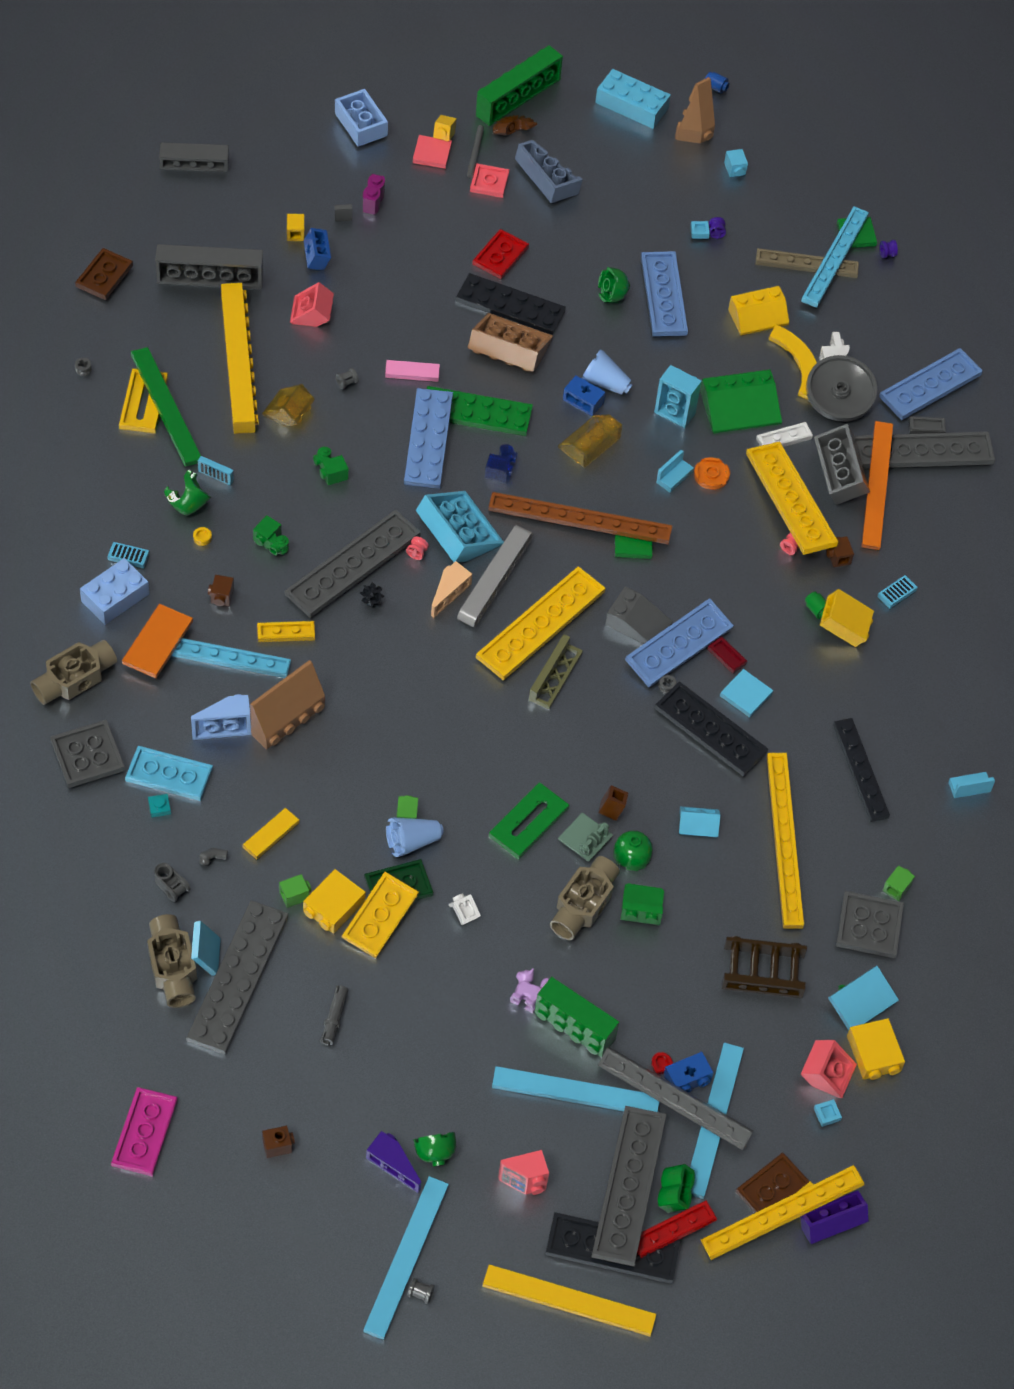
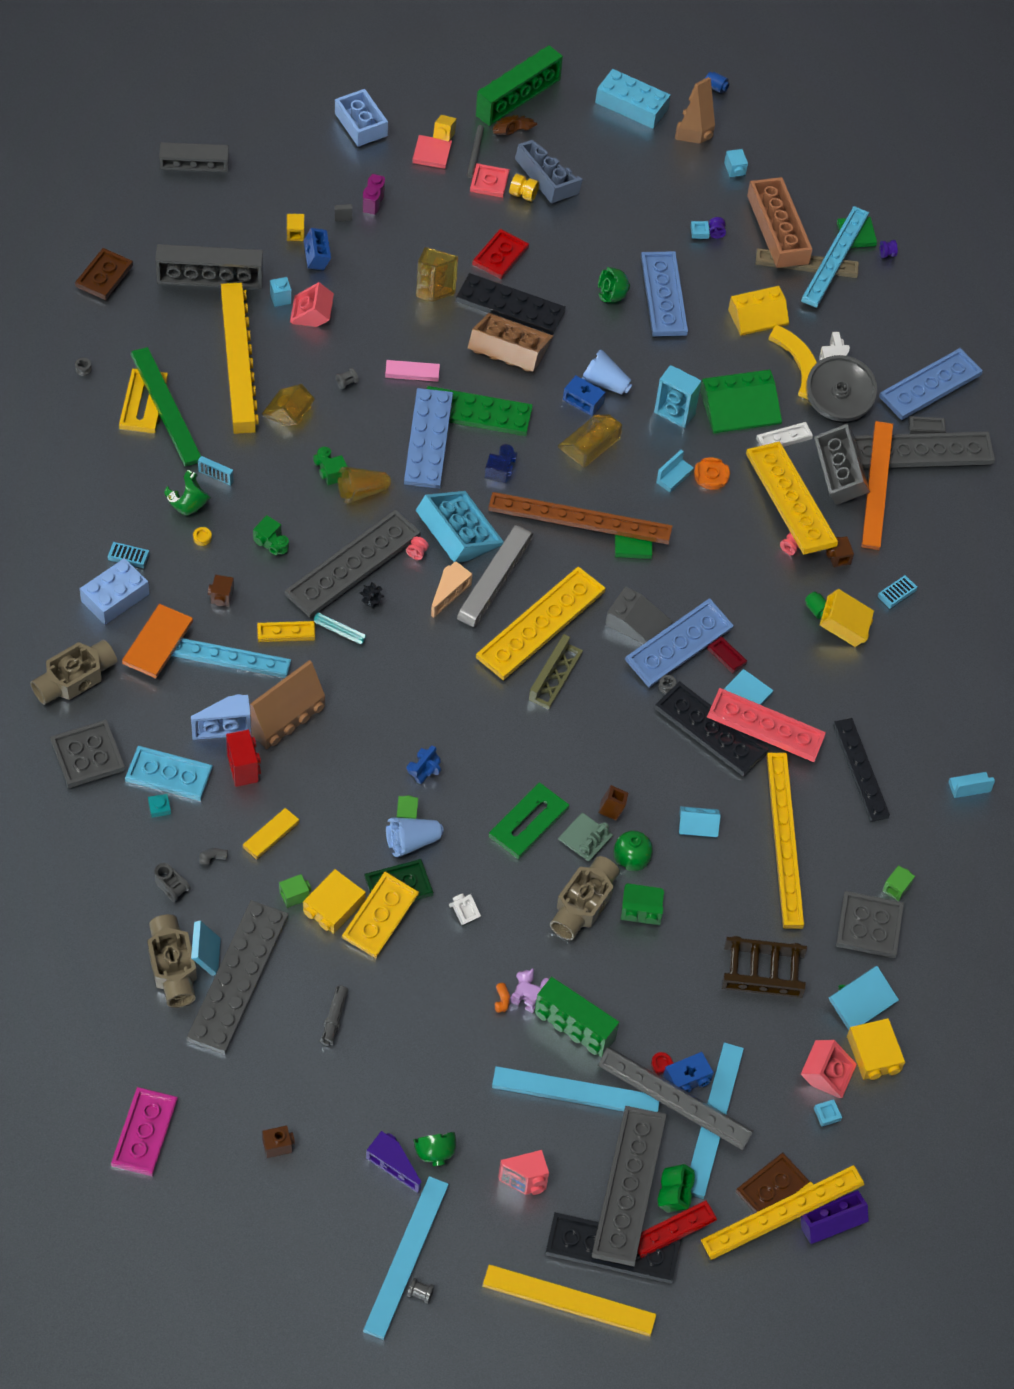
(243, 757): none -> red brick
(280, 291): none -> medium azure brick
(339, 628): none -> axle
(361, 483): none -> clear yellow cone
(427, 764): none -> blue hips
(436, 275): none -> clear yellow slope
(503, 992): none -> orange arm
(524, 187): none -> yellow wheel
(766, 724): none -> coral plate
(779, 222): none -> nougat brick

